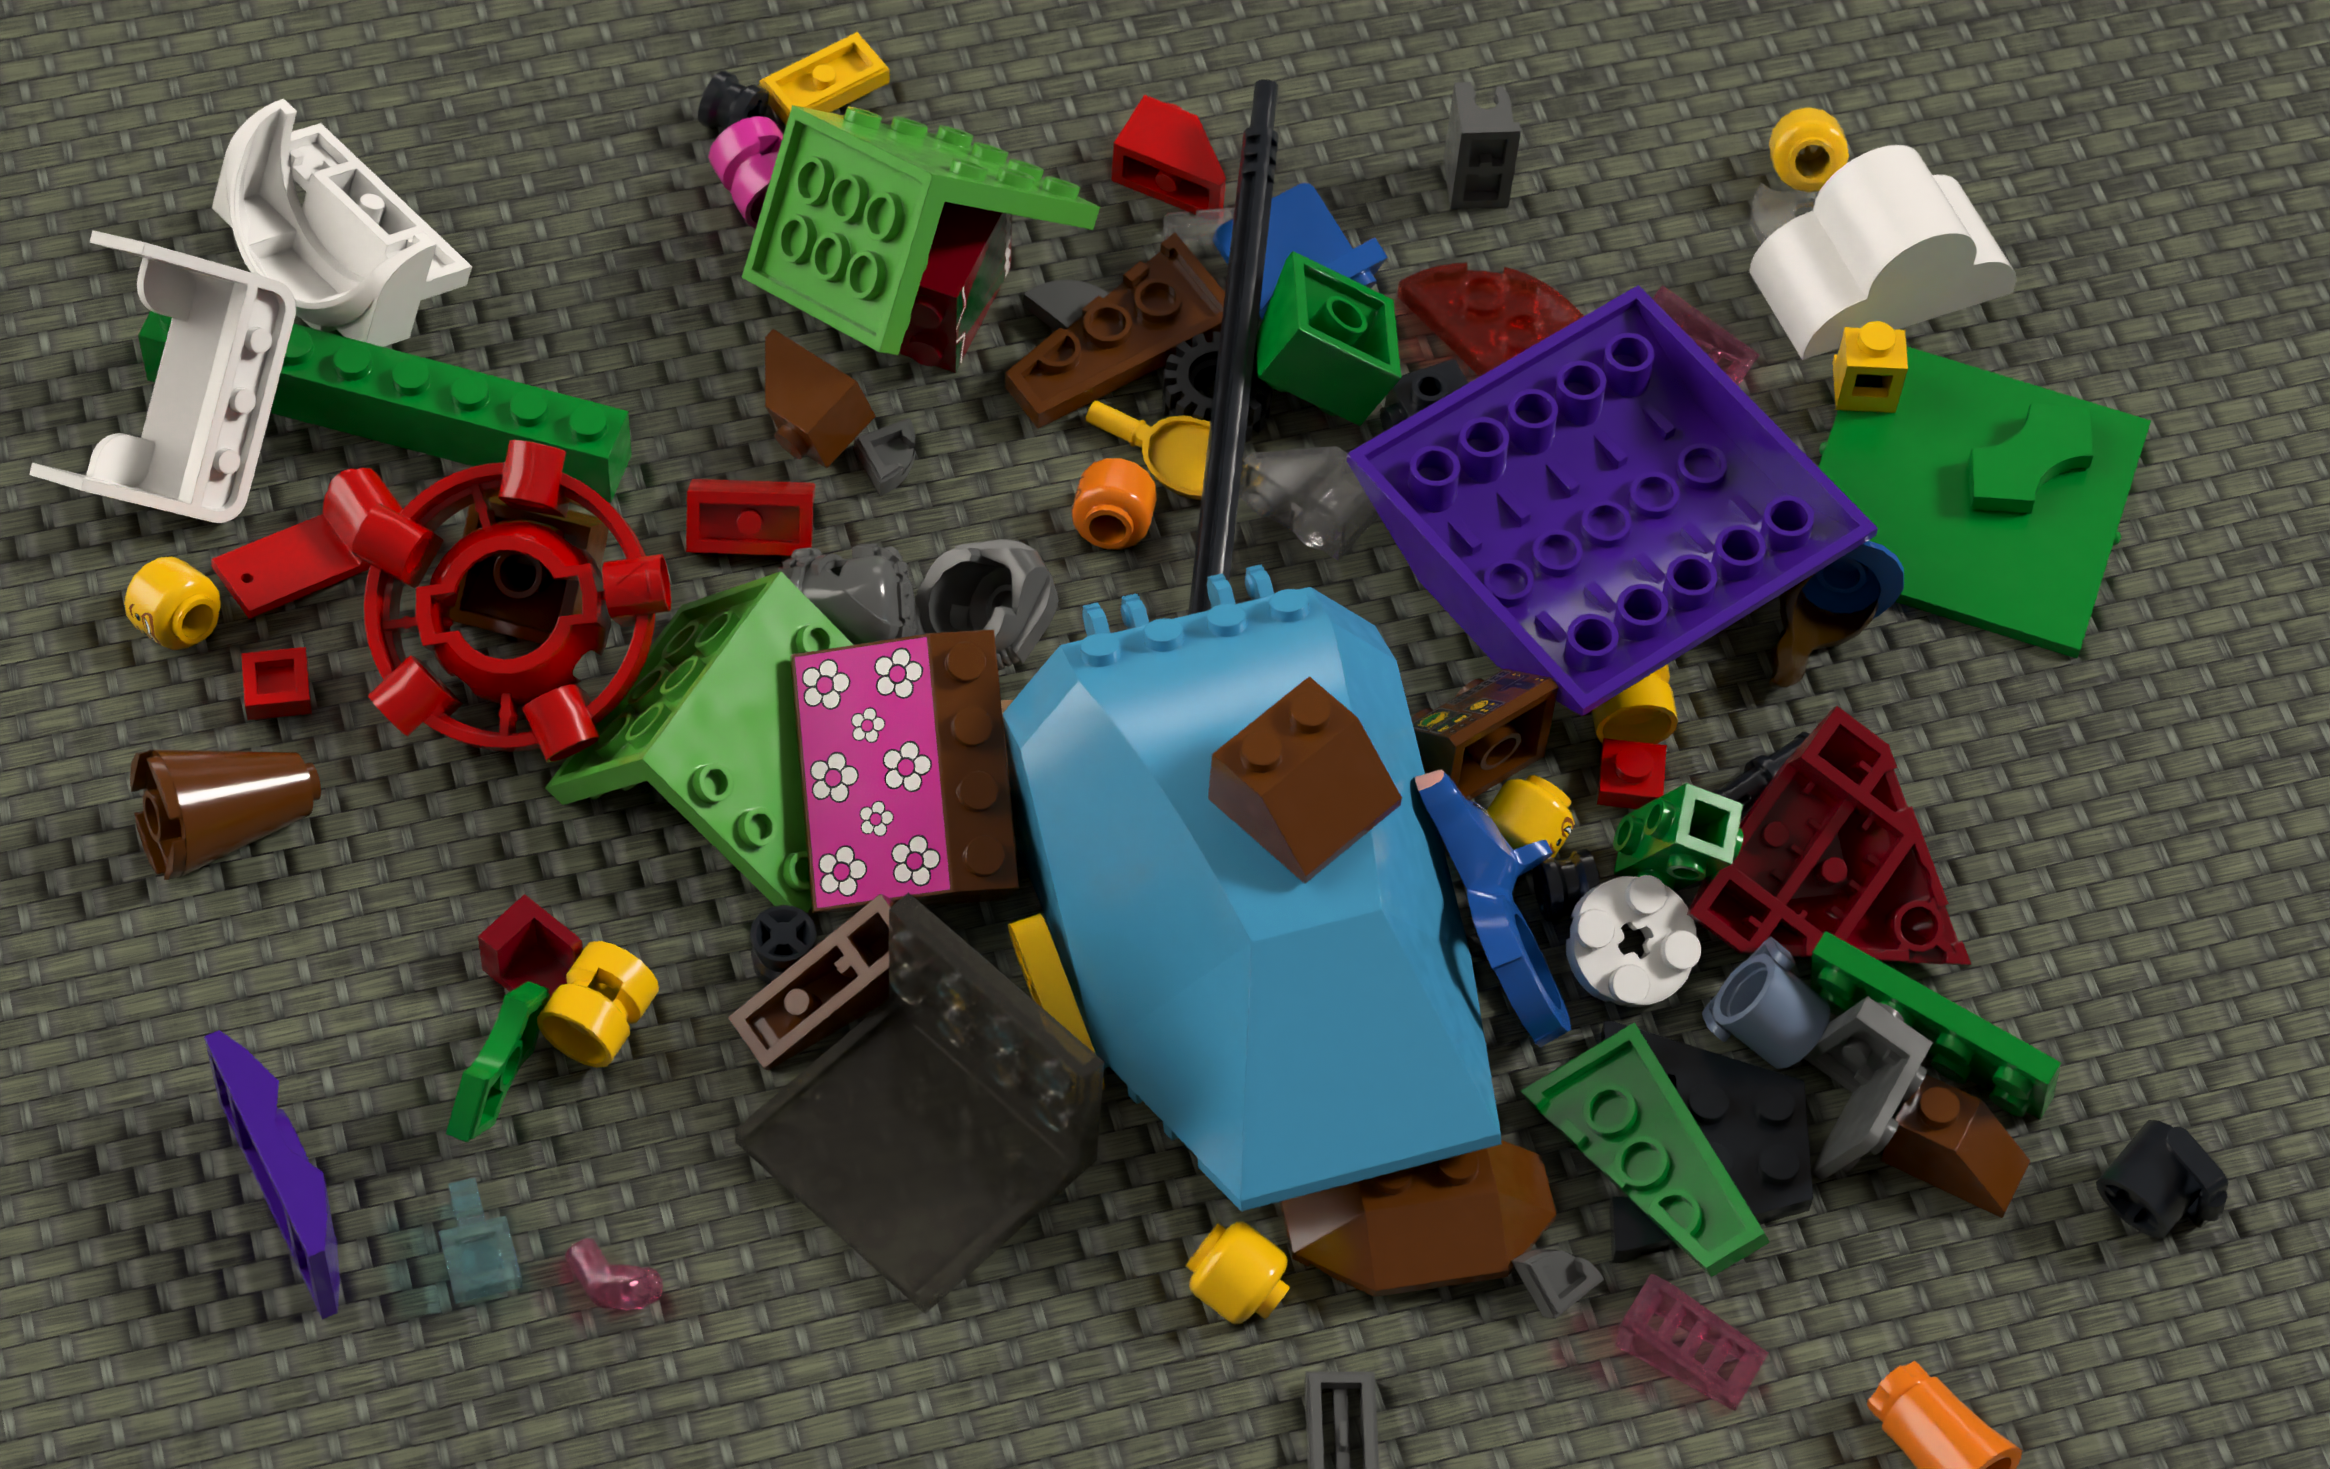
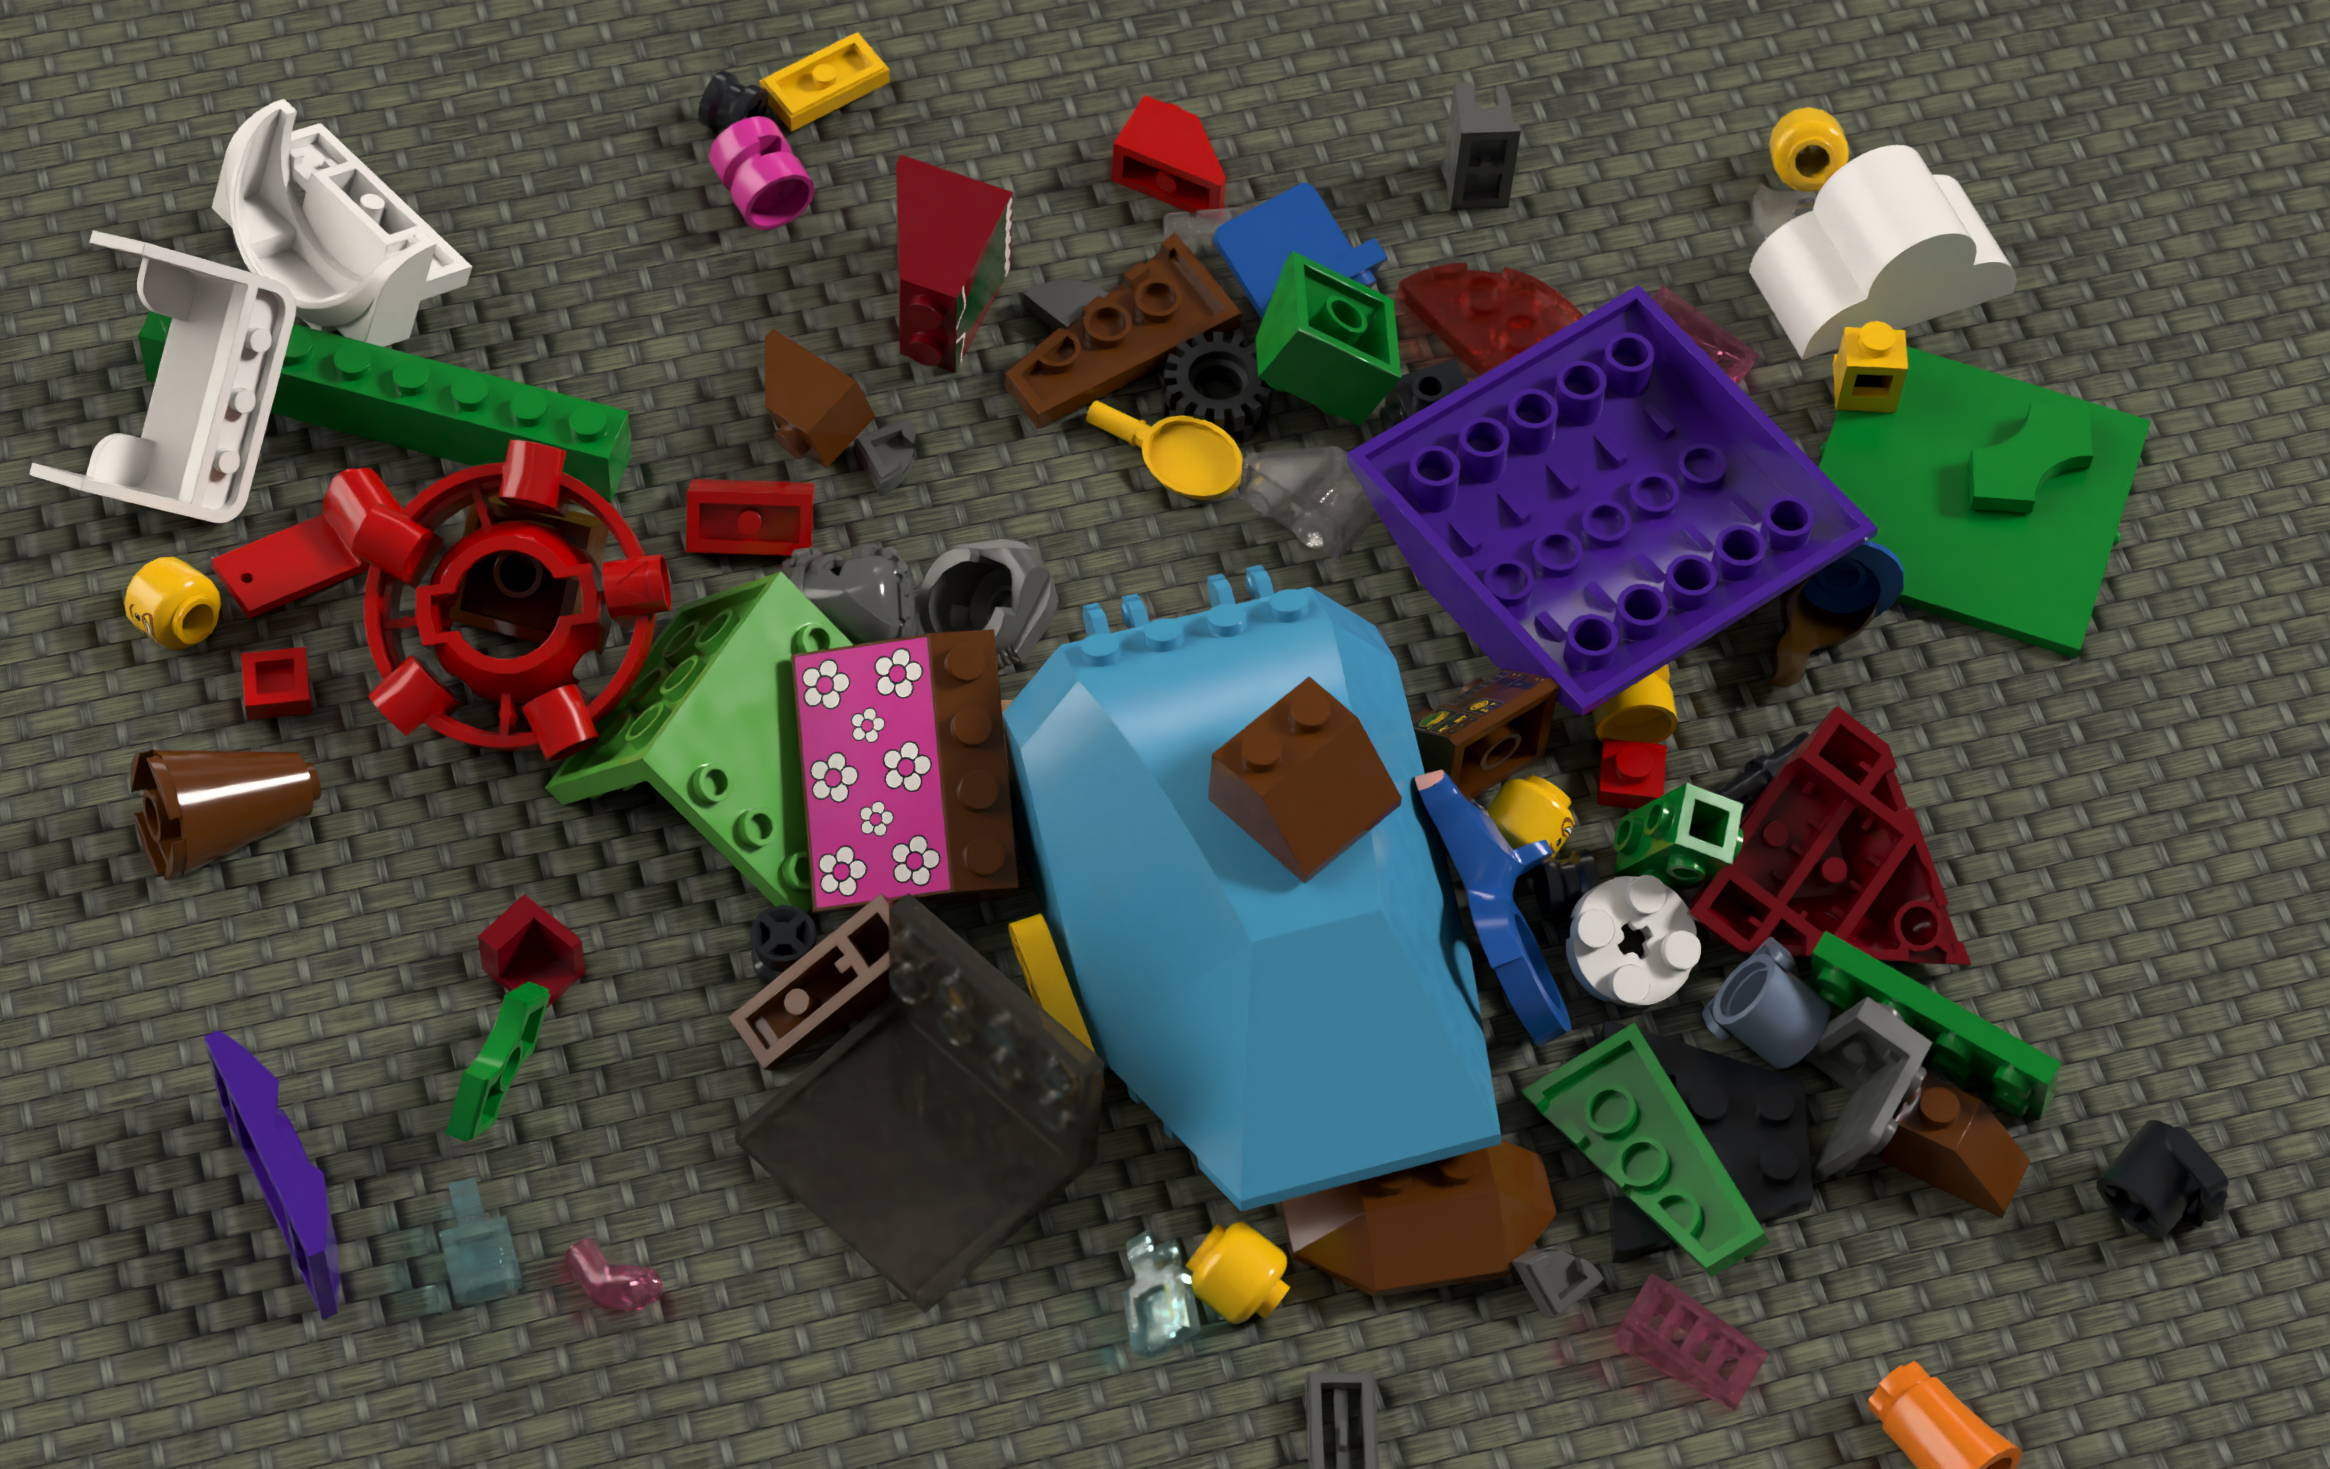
(594, 1009): yellow wheel -> none
(860, 208): bright green bracket -> none
(1114, 503): orange head -> none
(1162, 1301): none -> clear light blue plate
(1236, 347): black axle -> none

